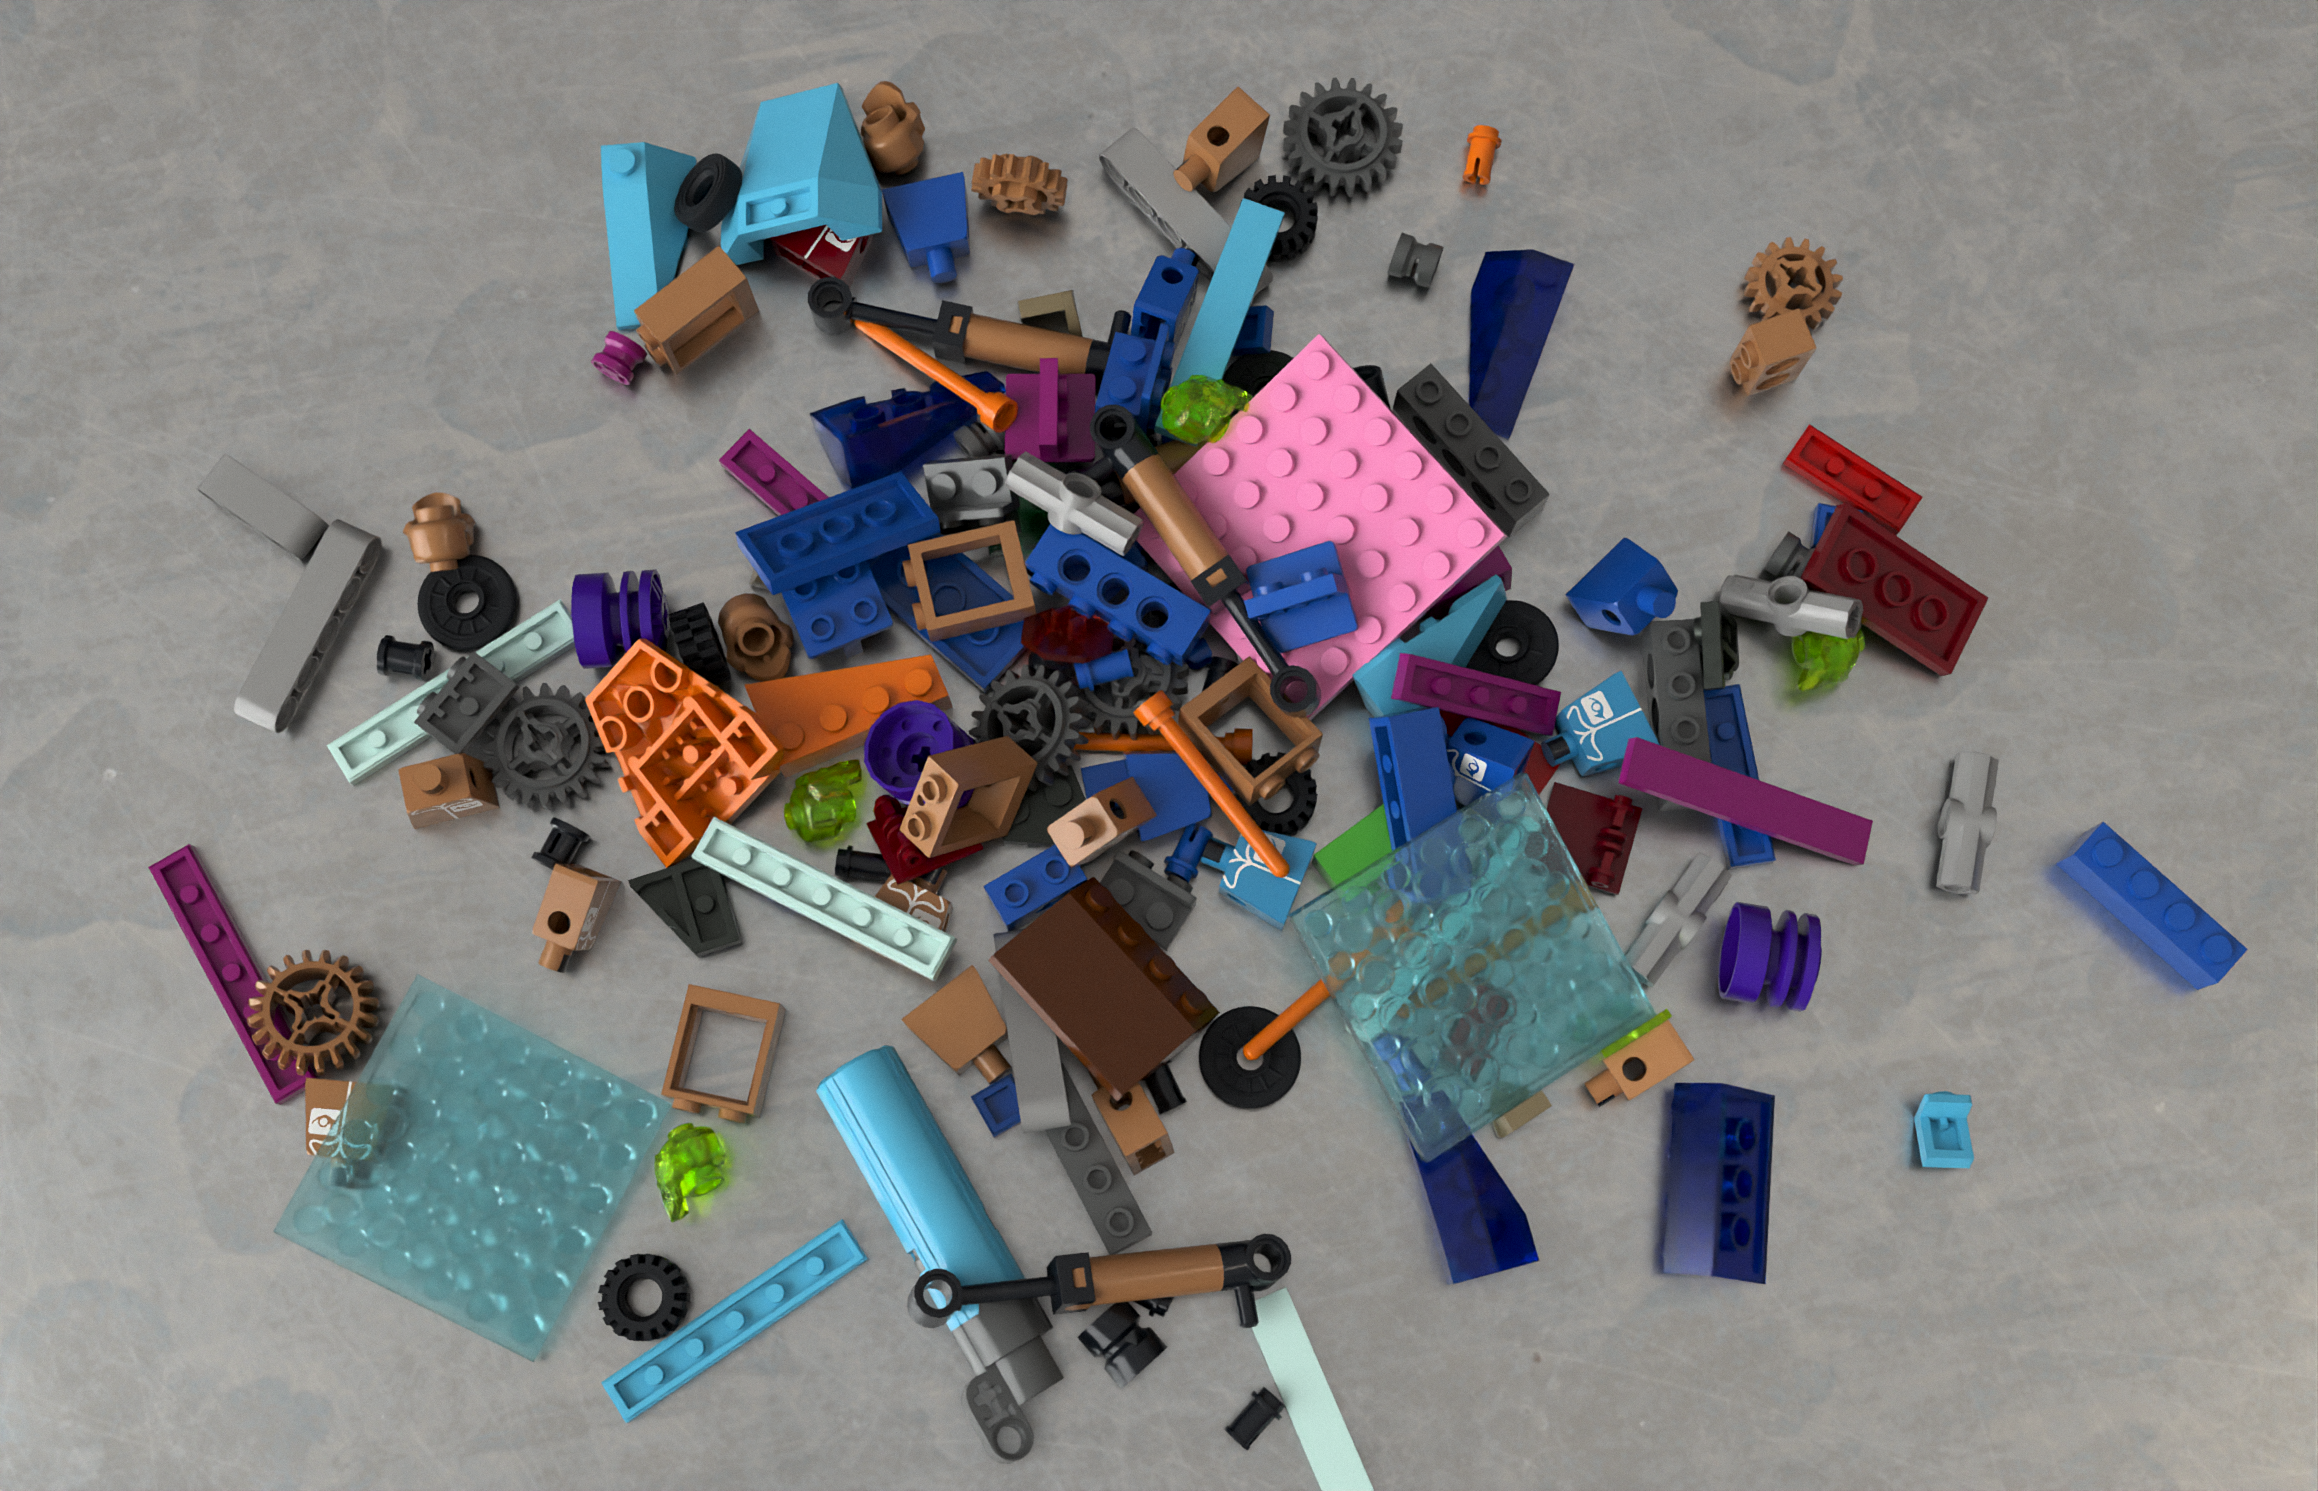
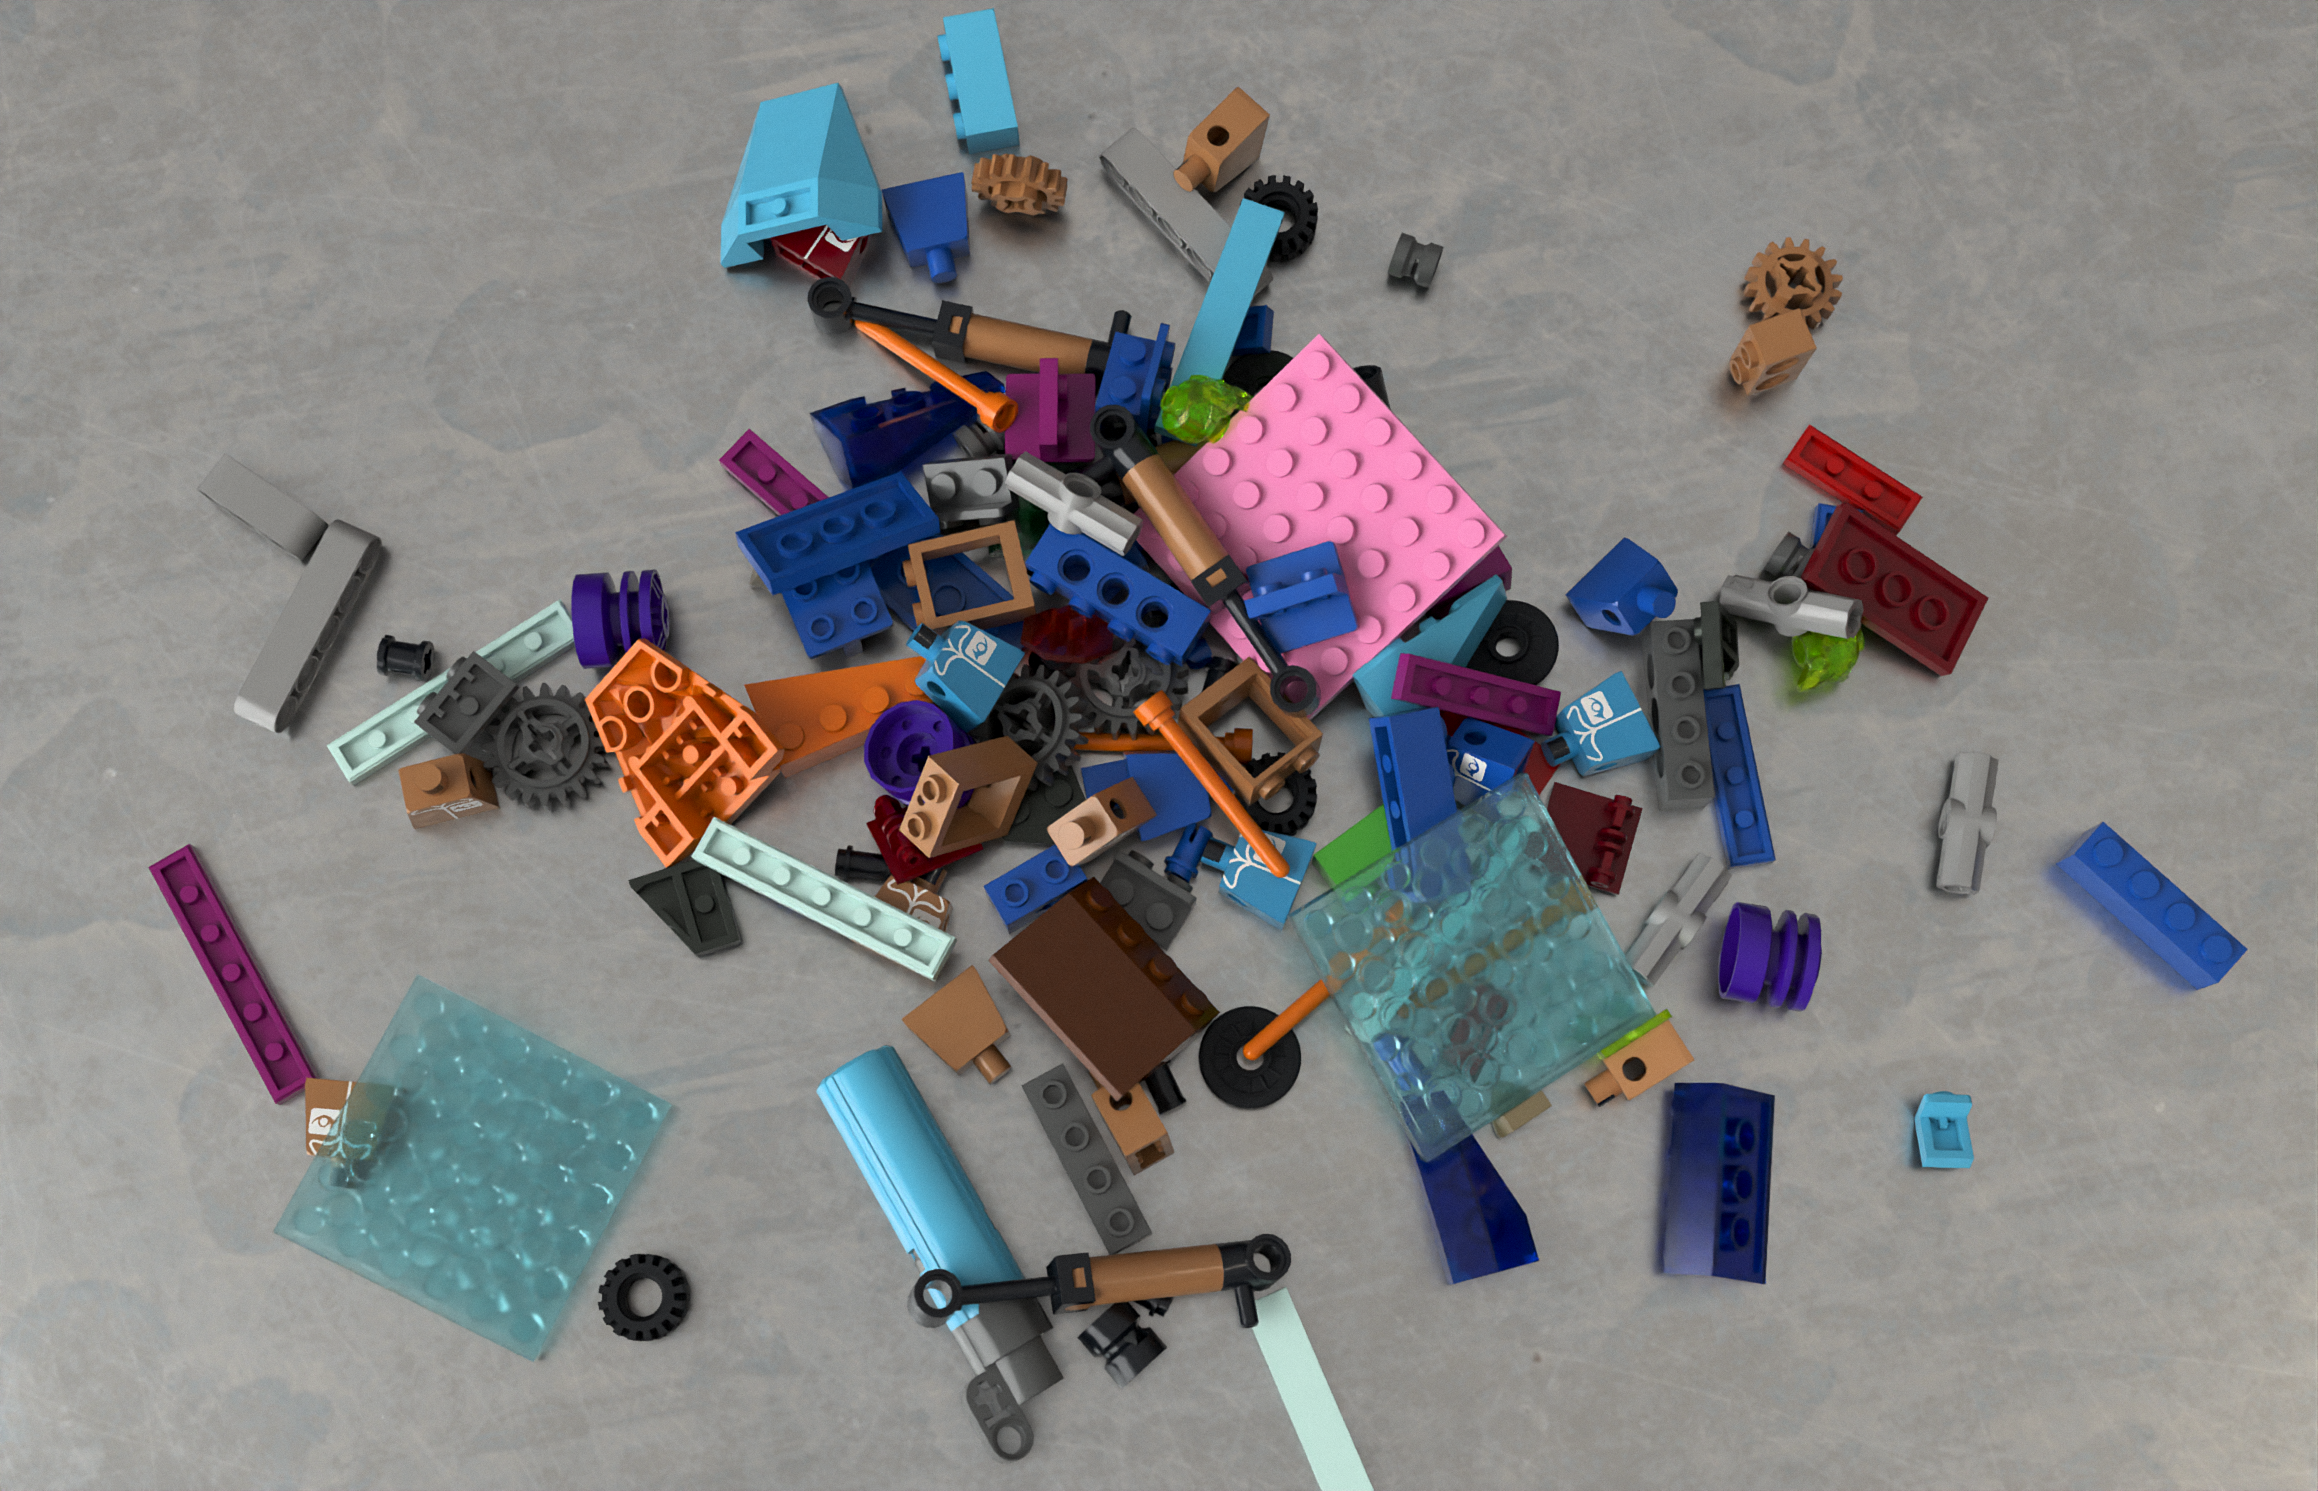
(303, 1029): medium nougat gear -> none
(439, 532): medium nougat head -> none
(479, 626): black wheel -> none
(560, 844): black bush -> none
(584, 899): medium nougat torso -> none
(619, 357): magenta wheel -> none
(641, 221): medium azure wedge -> none
(688, 1167): clear neon green head -> none
(695, 311): medium nougat window -> none
(699, 643): black tyre -> none
(708, 192): black tyre -> none
(733, 1005): medium nougat window -> none
(734, 1321): medium azure tile -> none
(755, 637): medium nougat head -> none
(823, 801): clear neon green head -> none
(891, 129): medium nougat head -> none
(963, 670): none -> dark azure torso
(979, 81): none -> medium azure brick
(999, 1105): blue tile -> none
(1034, 1059): light grey beam -> none
(1050, 304): dark tan tile -> none
(1103, 669): blue pin -> none
(1167, 296): blue torso -> none
(1255, 1417): black pin -> none
(1353, 106): dark grey gear -> none
(1470, 450): dark grey brick -> none
(1483, 143): orange pin -> none
(1510, 322): clear blue wedge -> none
(1745, 801): magenta tile -> none

